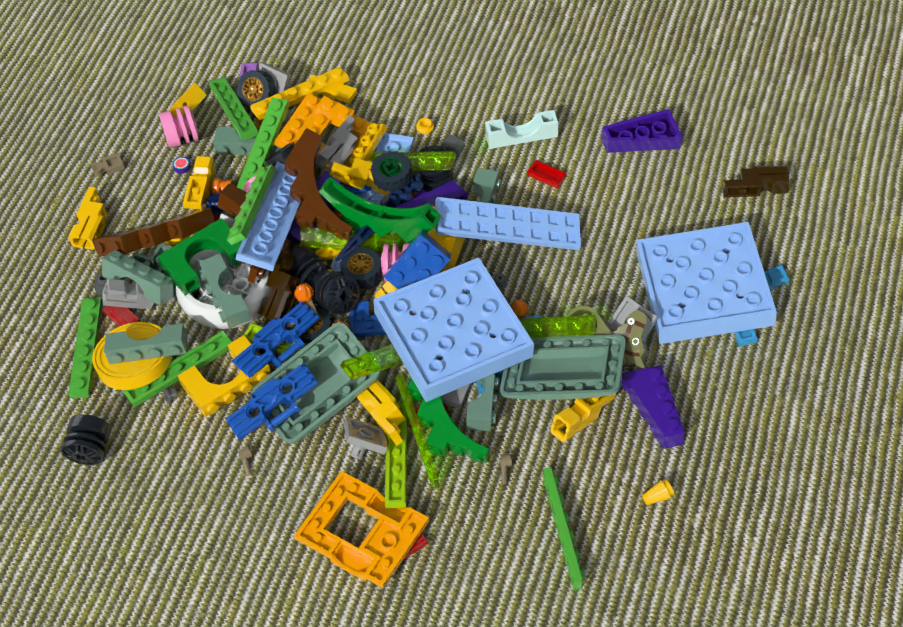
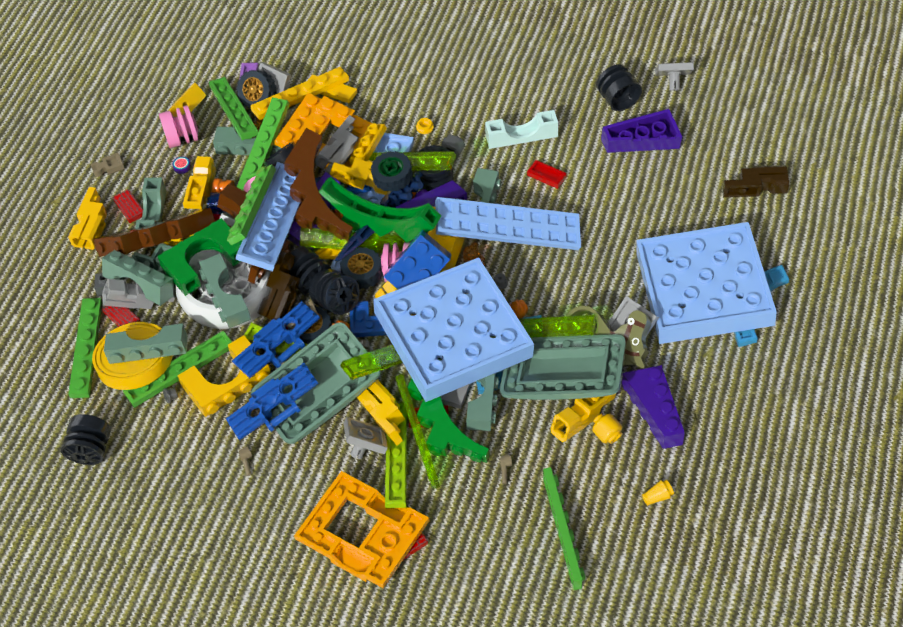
(128, 206): none -> red tile
(153, 202): none -> sand green arch
(304, 293): orange plate -> none
(471, 253): none -> clear orange bracket
(607, 428): none -> yellow head
(619, 87): none -> black wheel
(674, 71): none -> light grey tile

